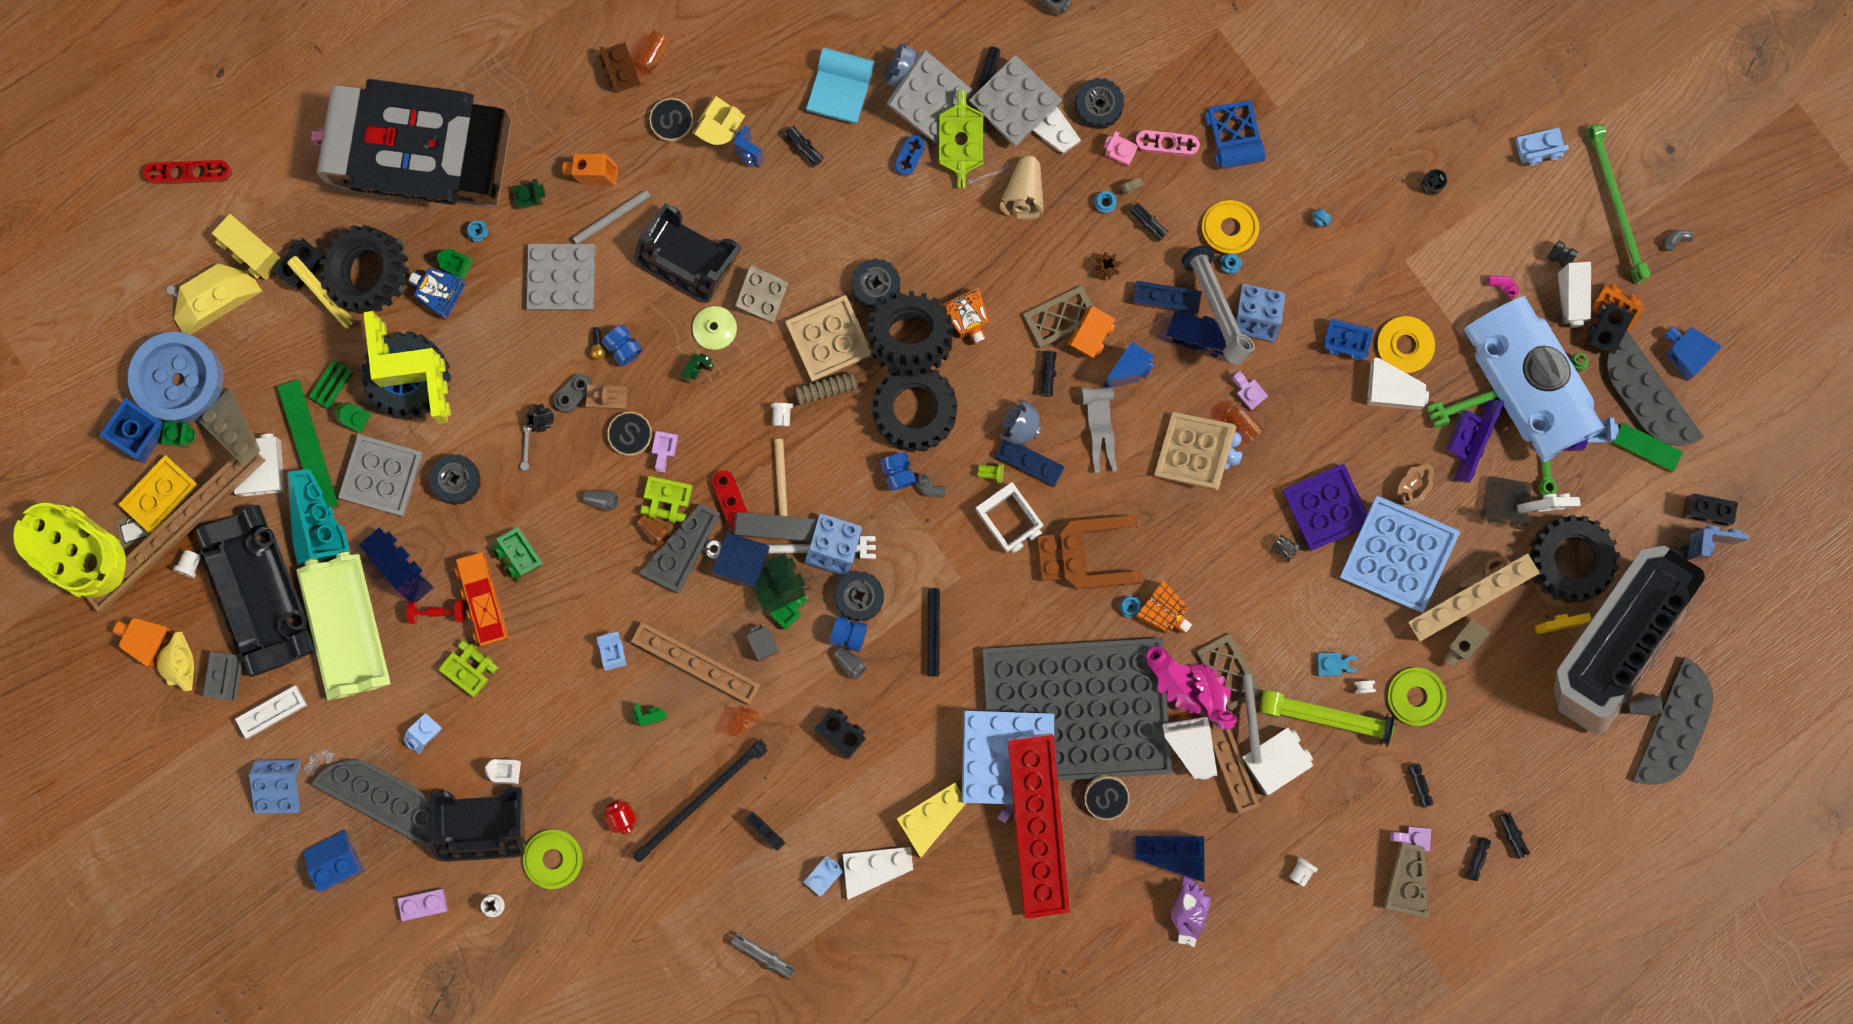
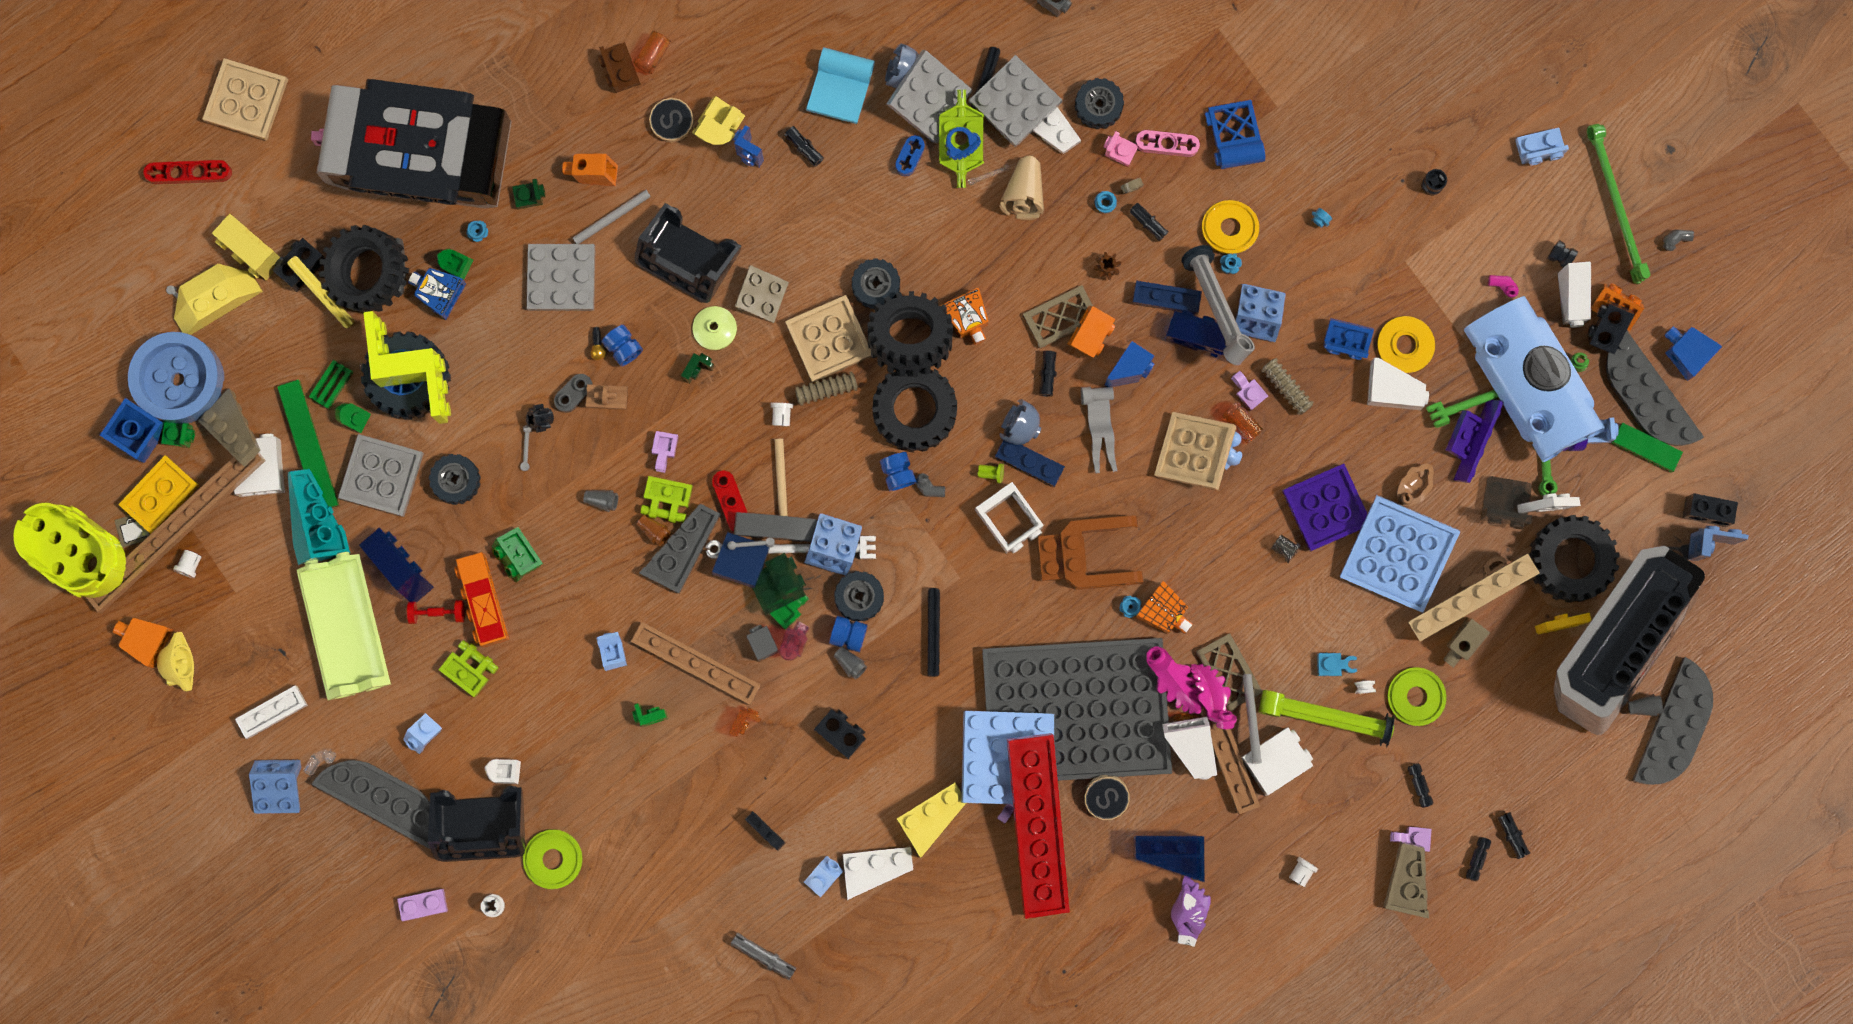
(223, 676): dark grey plate -> none
(245, 99): none -> tan plate
(254, 591): black panel -> none
(332, 862): blue slope -> none
(620, 817): red head -> none
(629, 434): black tile -> none
(757, 749): black hinge -> none
(769, 543): none -> light grey hinge
(794, 642): none -> clear pink hips
(974, 143): none -> blue piece
(1287, 386): none -> dark tan piece

